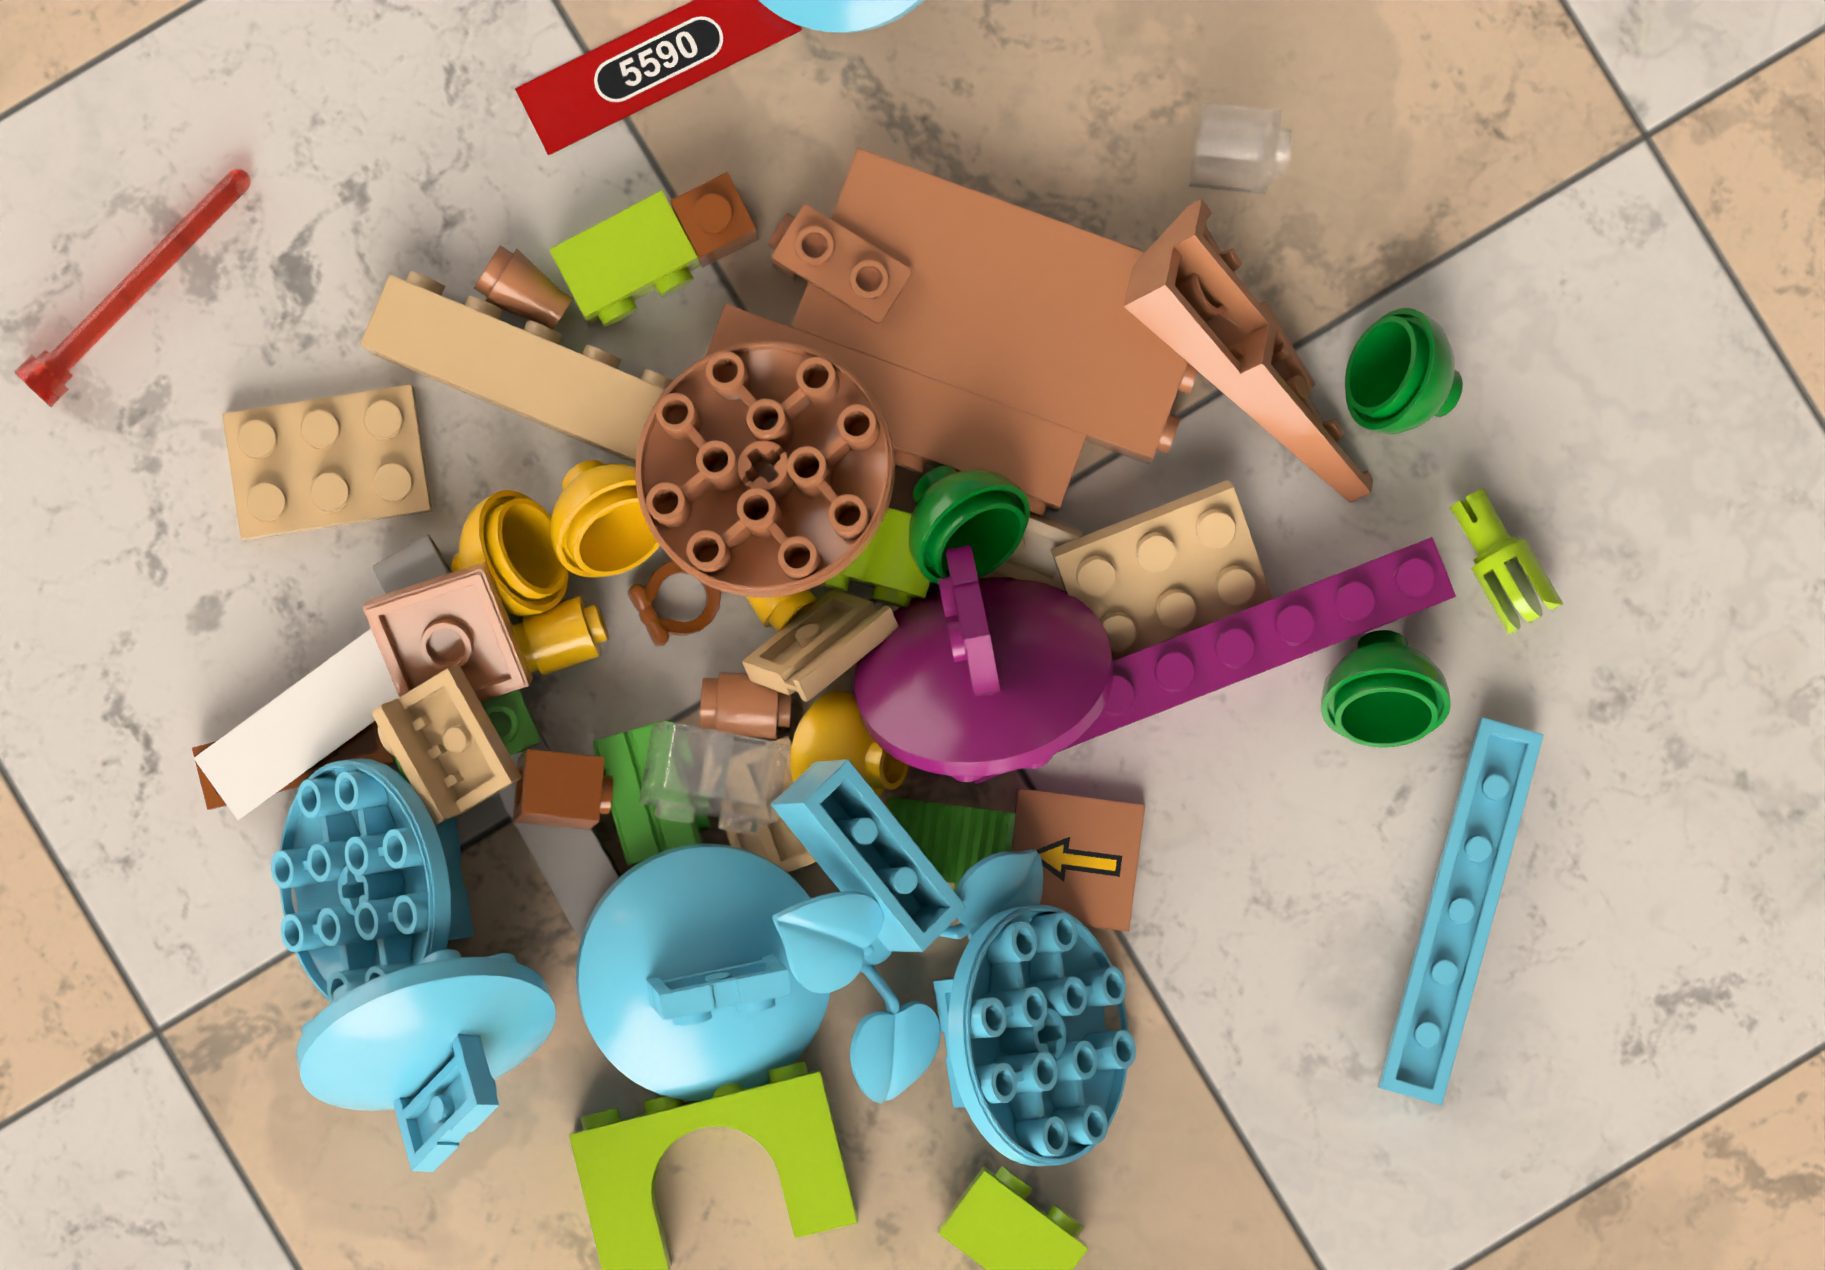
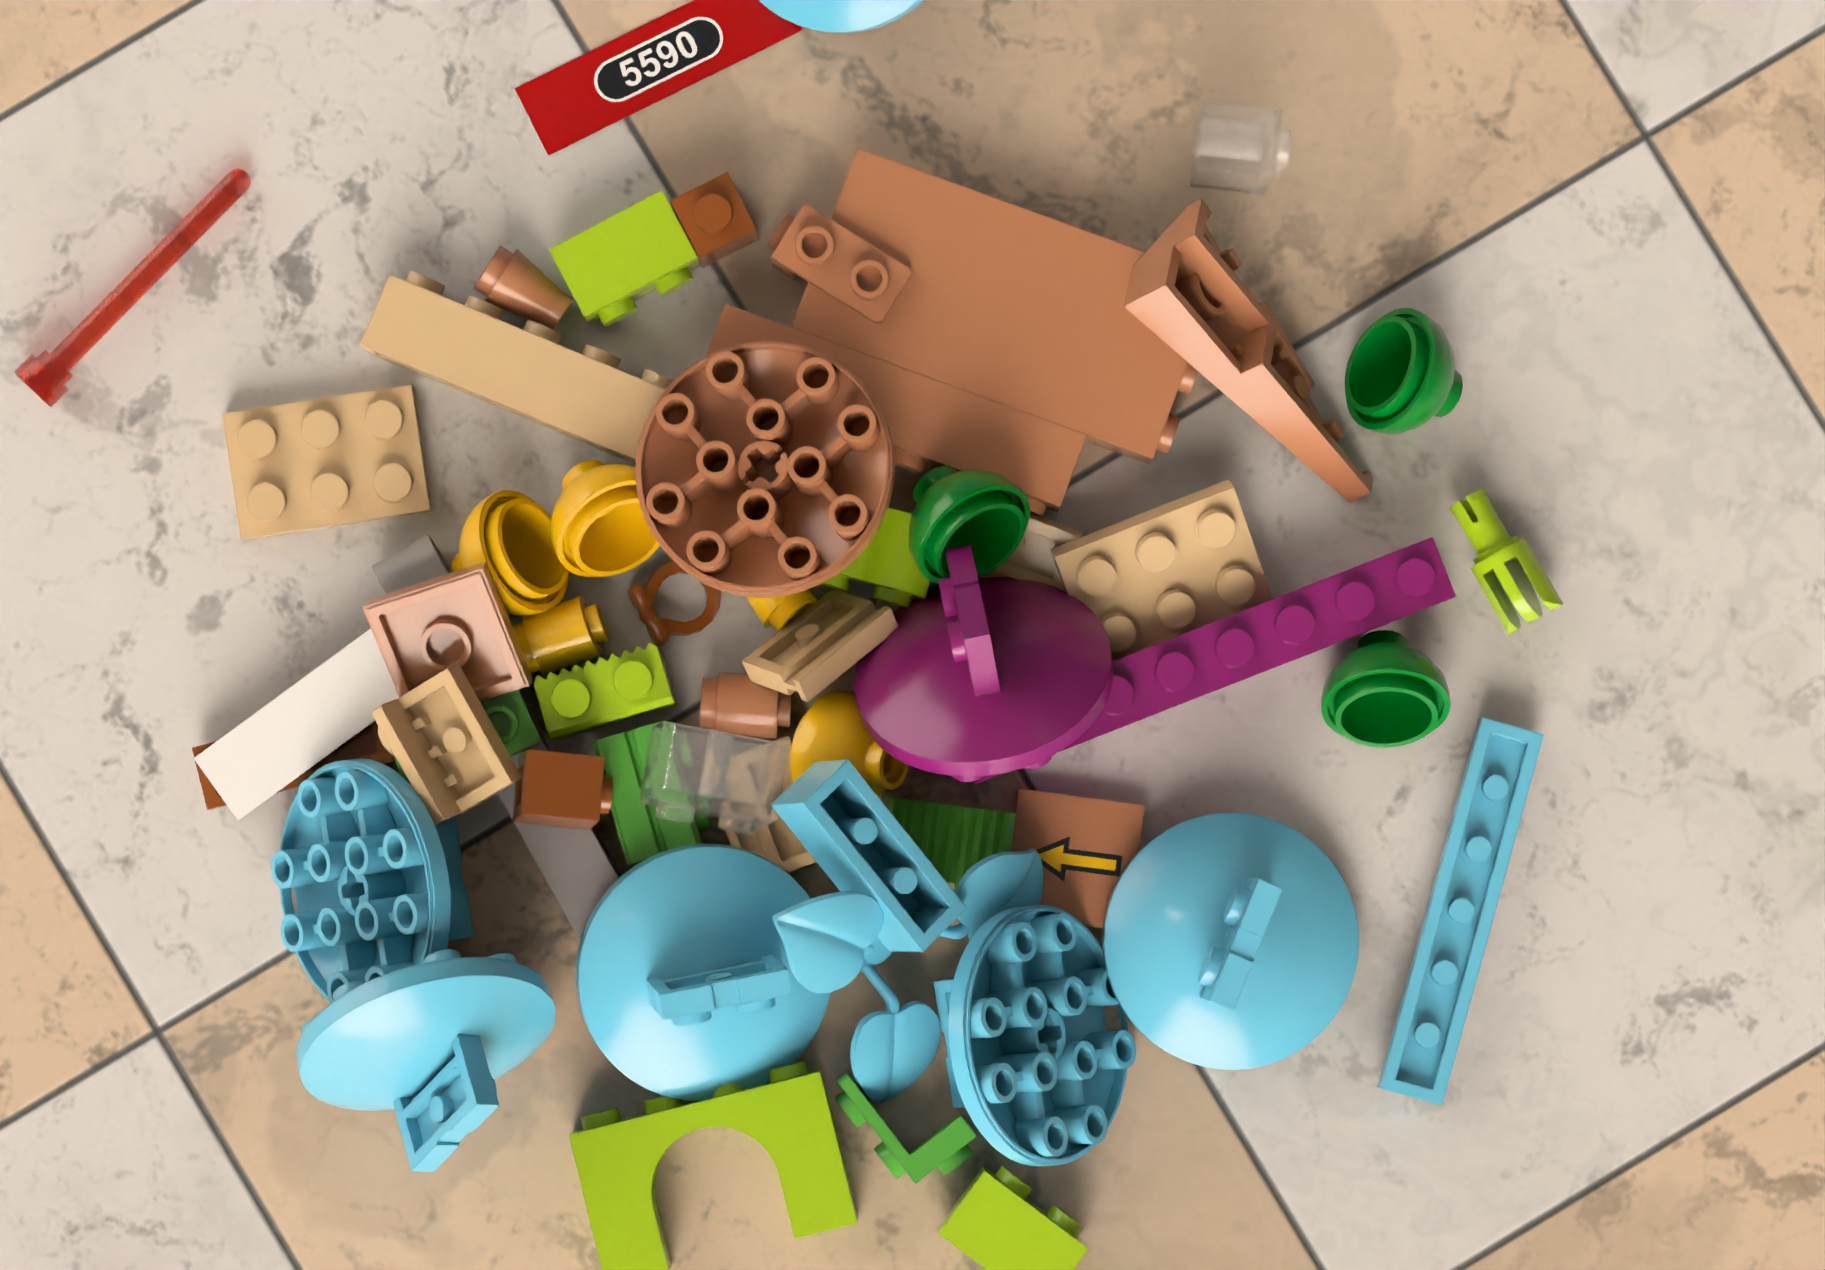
(604, 692): none -> lime brick
(941, 1150): none -> bright green bracket
(1230, 940): none -> medium azure bracket

